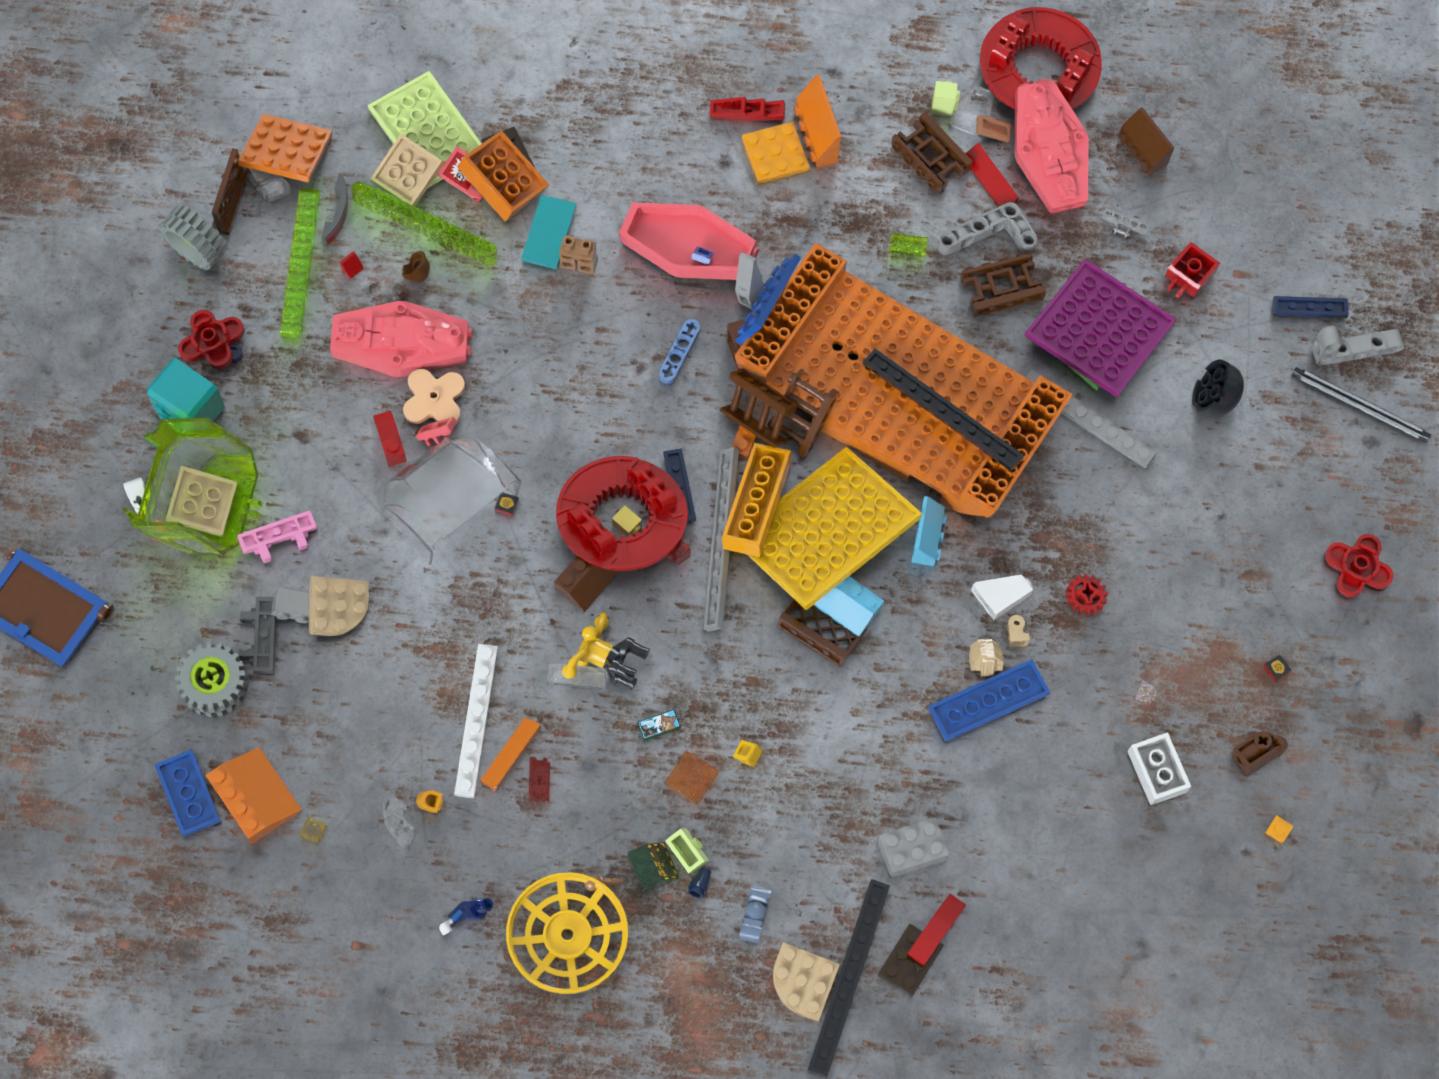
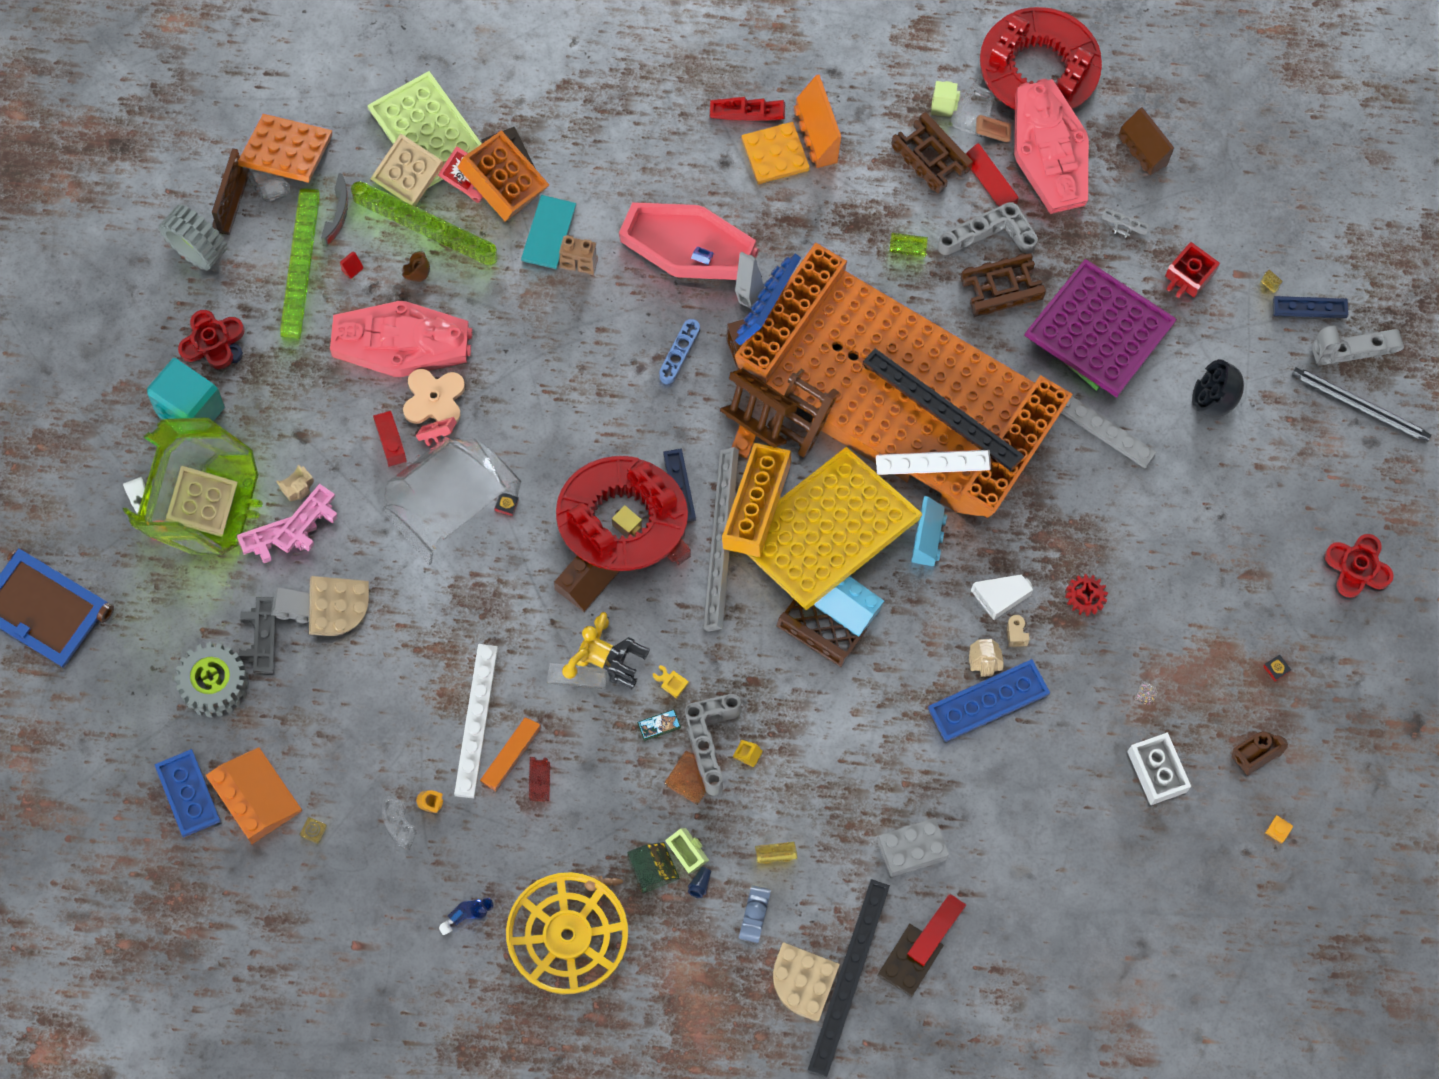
(295, 529): none -> bright pink hinge
(297, 484): none -> tan hair
(672, 683): none -> yellow plate
(709, 712): none -> light grey beam
(776, 852): none -> clear yellow plate
(933, 462): none -> white plate
(1271, 281): none -> clear yellow tile

